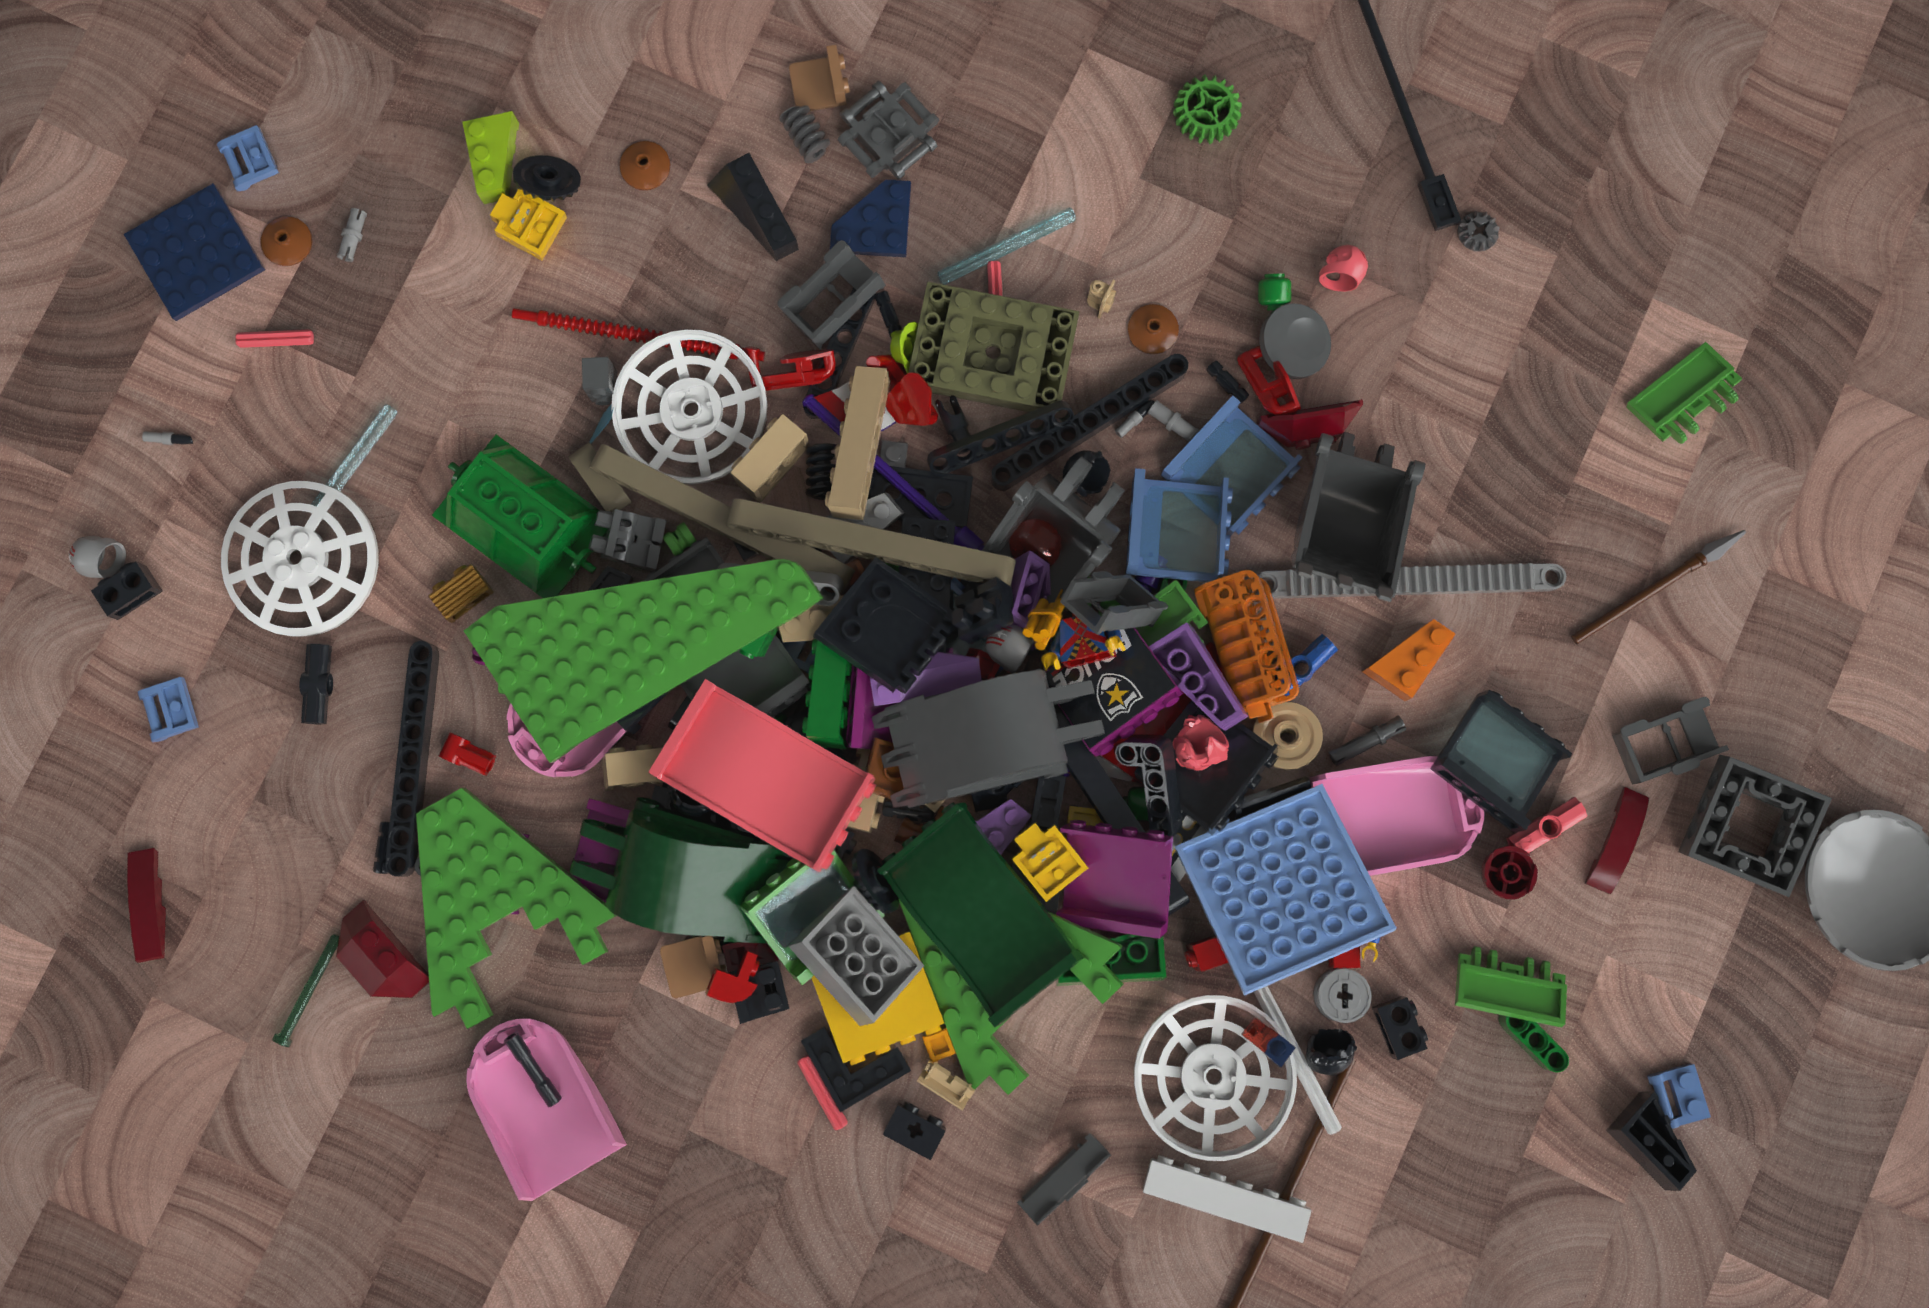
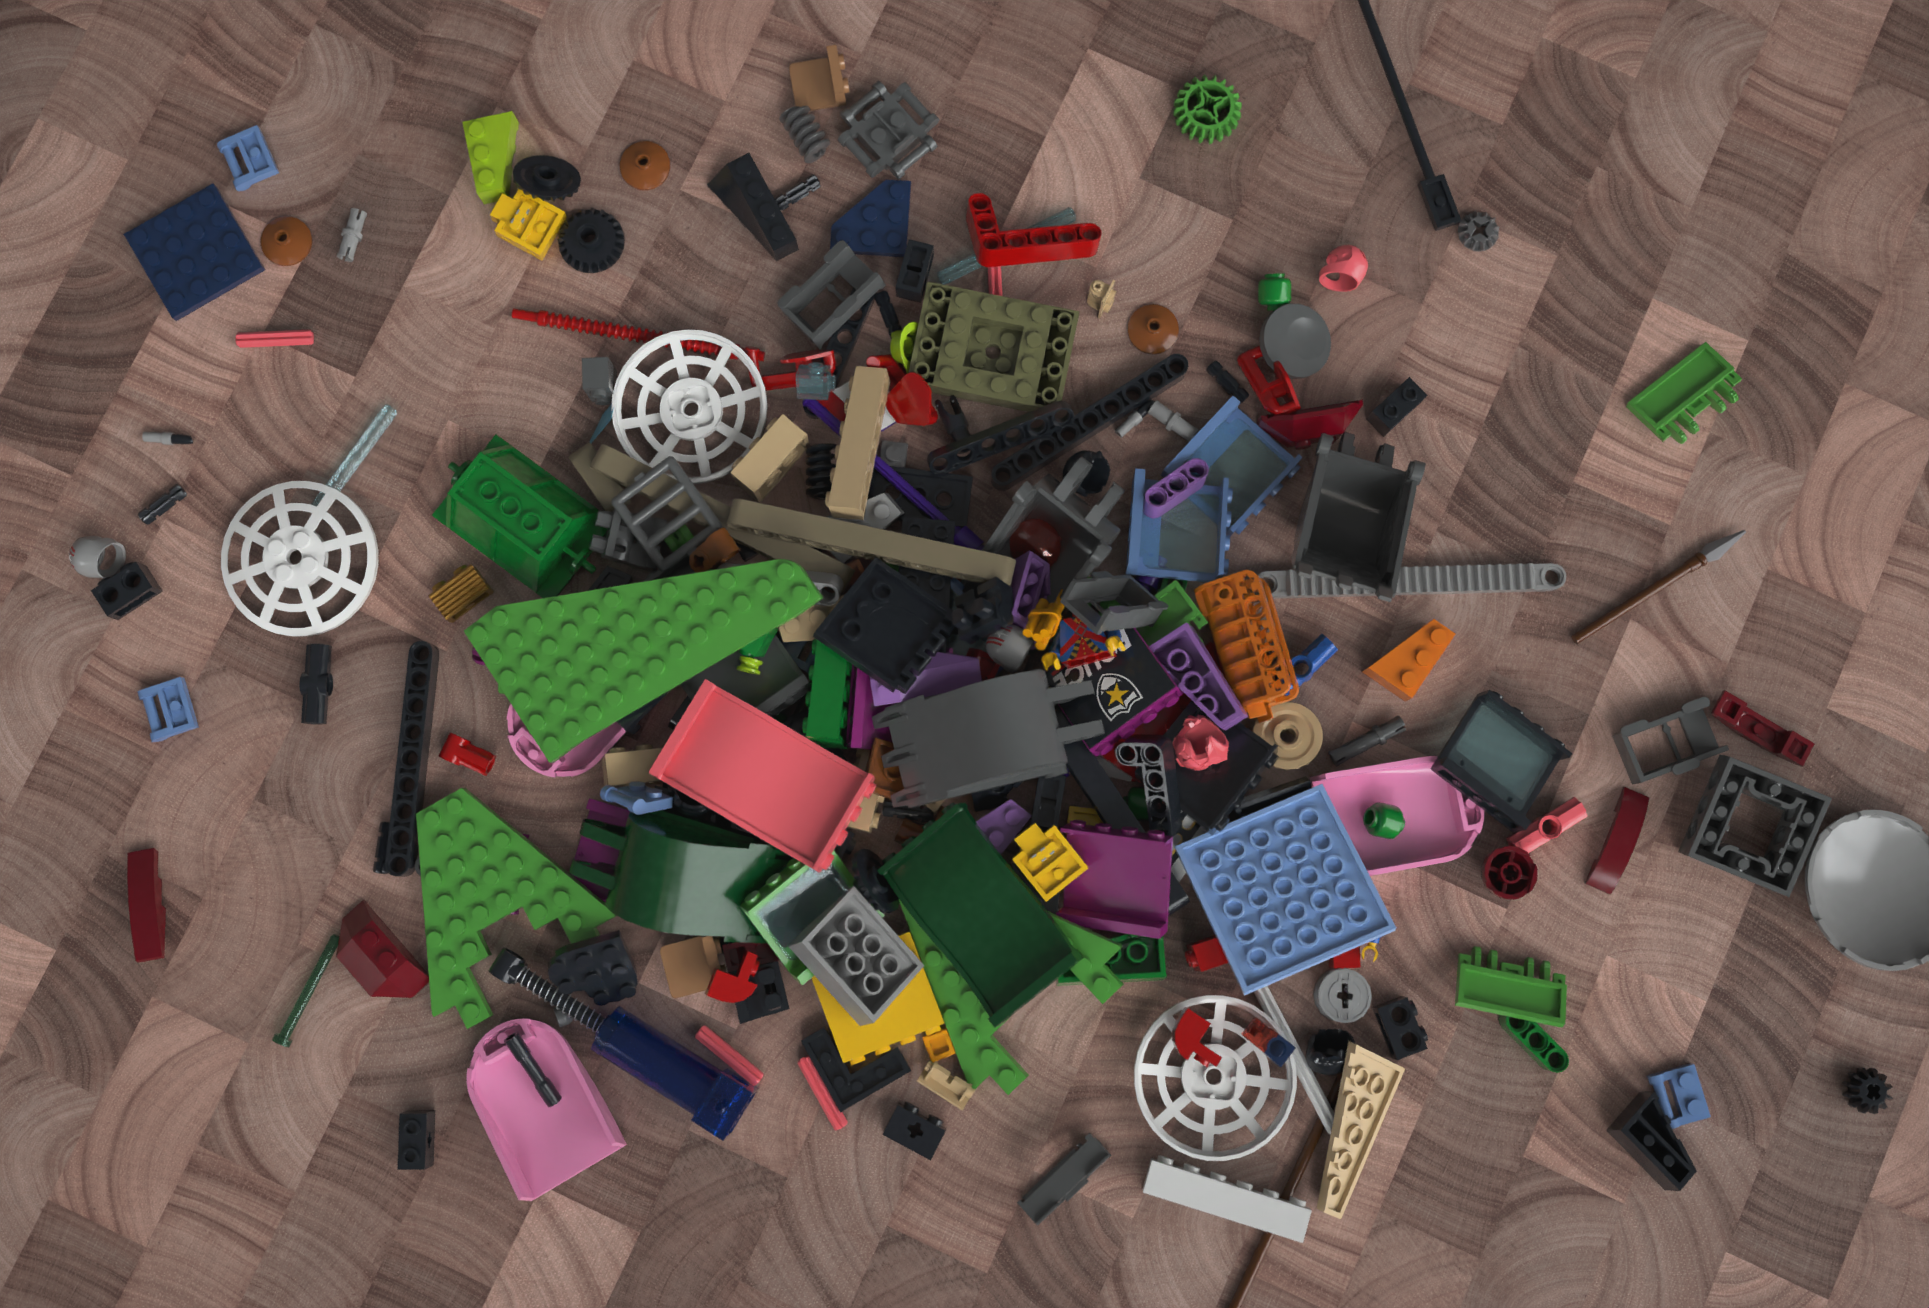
(162, 504): none -> black axle
(416, 1139): none -> black brick
(562, 1018): none -> dark grey hinge
(593, 255): none -> black gear
(597, 966): none -> black plate
(634, 522): none -> dark grey bar
(637, 797): none -> medium blue plate
(645, 1053): none -> clear blue piece
(714, 551): none -> dark orange piece
(729, 1055): none -> coral axle
(749, 665): none -> lime bush
(797, 192): none -> black axle
(814, 381): none -> clear light blue brick
(914, 271): none -> black brick
(1028, 245): none -> red beam
(1180, 478): none -> medium lavender beam
(1187, 1035): none -> red brick
(1361, 1105): none -> tan wing
(1384, 820): none -> green head
(1396, 407): none -> black brick
(1761, 731): none -> dark red slope
(1867, 1098): none -> black gear

